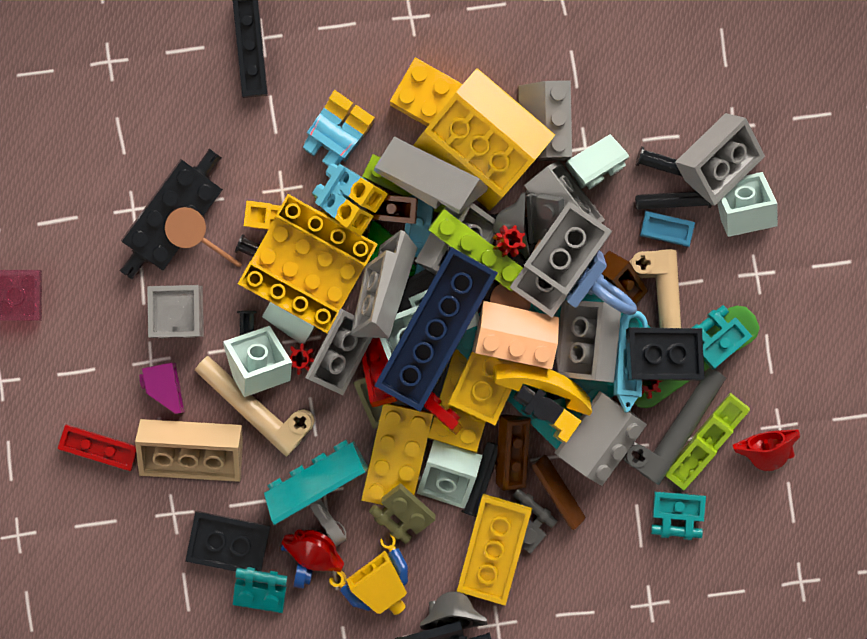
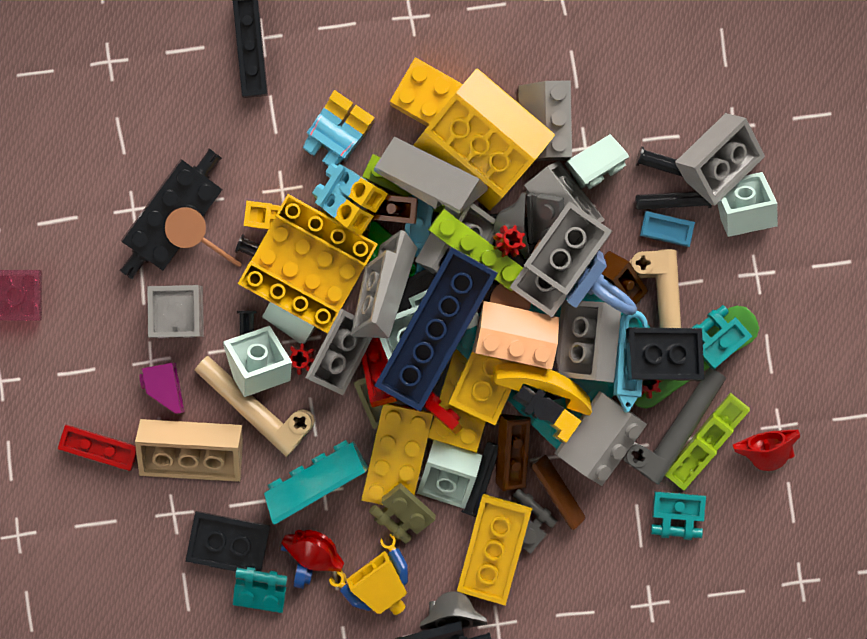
(328, 523): light grey piece -> none

